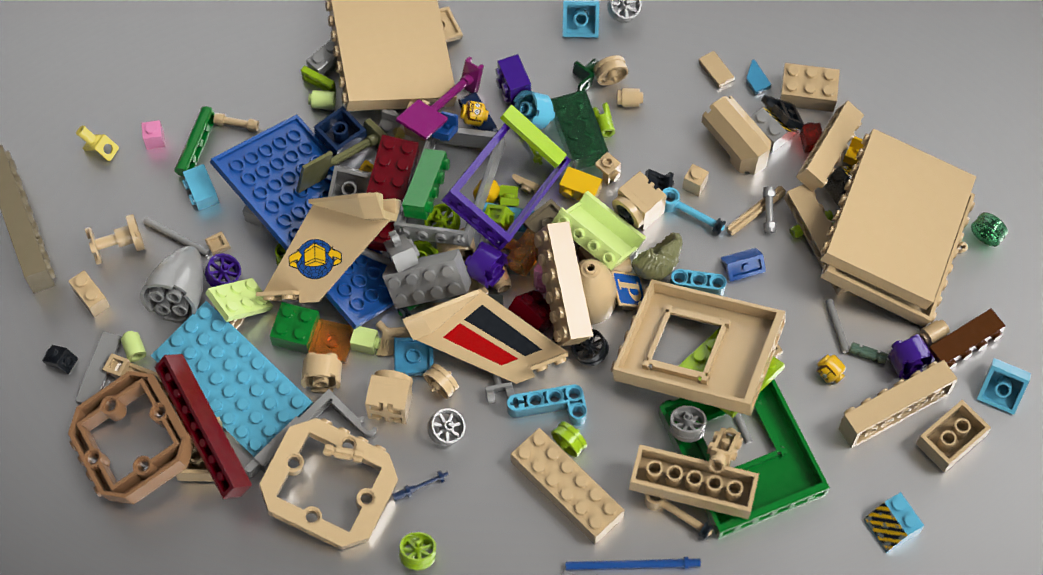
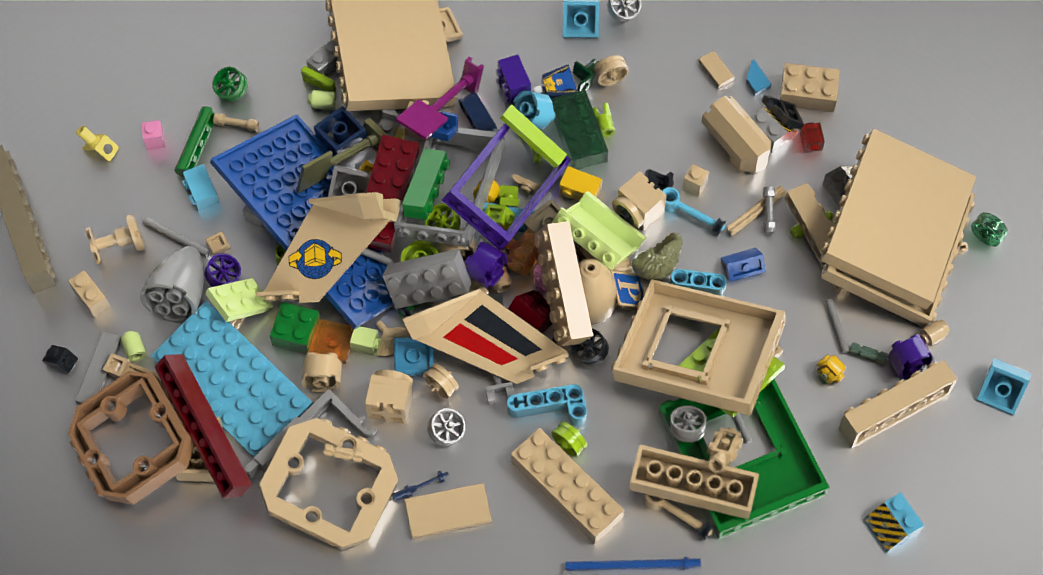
(223, 77): none -> green wheel
(401, 251): light grey brick -> none
(417, 550): lime wheel -> none
(448, 510): none -> tan tile
(474, 113): yellow head -> none
(557, 83): none -> torso
(610, 167): tan bracket -> none
(629, 97): tan brick -> none
(830, 146): tan brick -> none
(850, 156): yellow bracket -> none
(953, 435): tan brick -> none
(968, 338): reddish brown brick -> none

